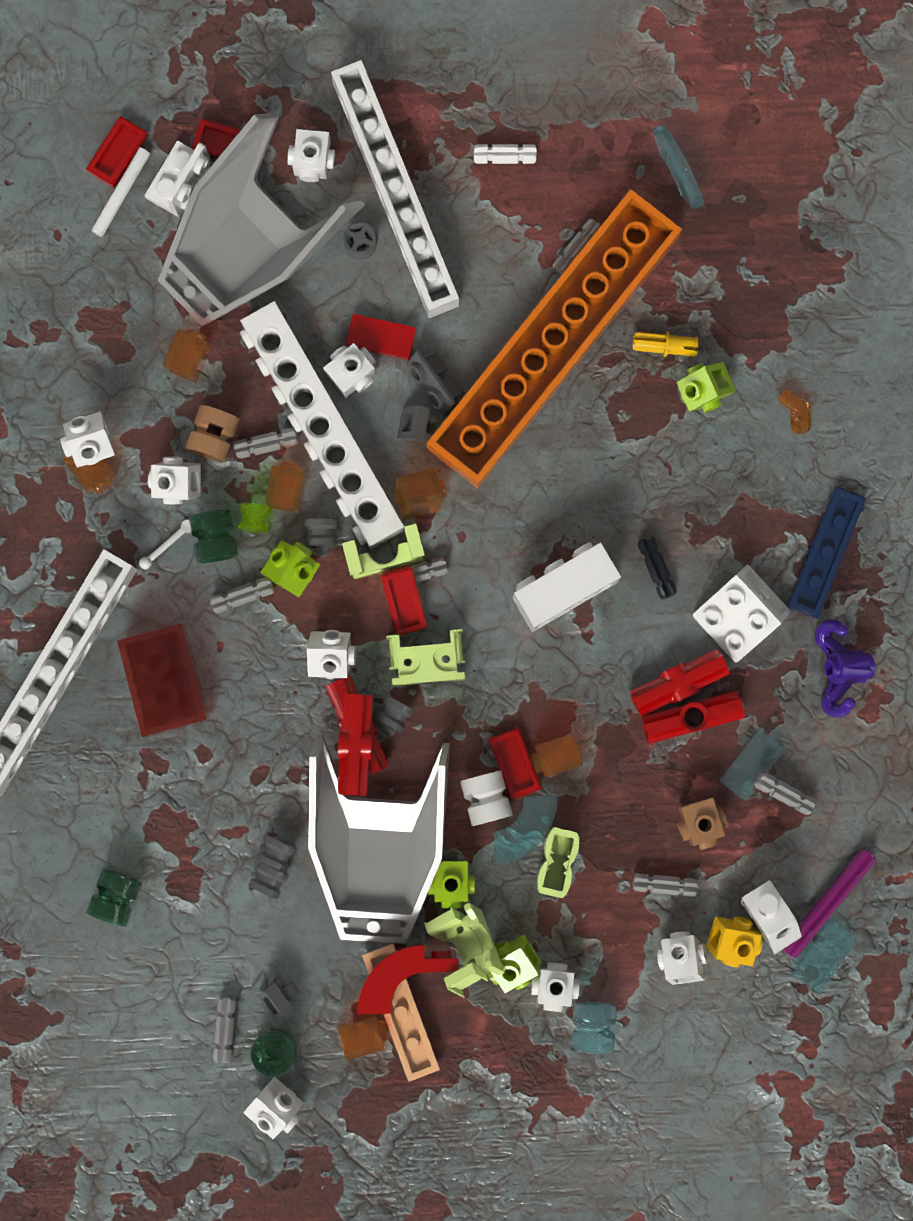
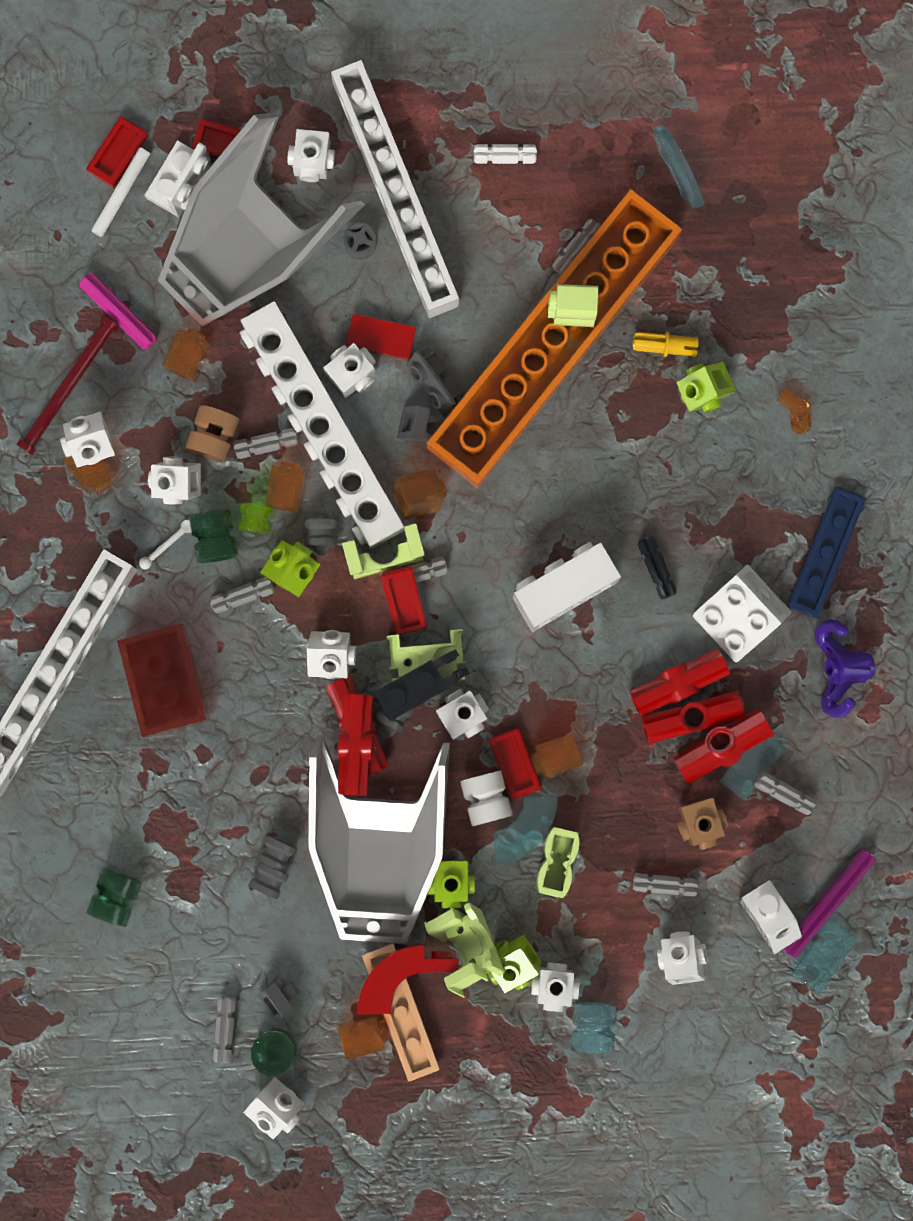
(68, 385): none -> dark red bar
(117, 311): none -> dark pink axle
(417, 686): none -> black hinge
(456, 725): none -> white brick
(573, 305): none -> yellowish green brick
(734, 941): yellow brick -> none
(740, 736): none -> red piece

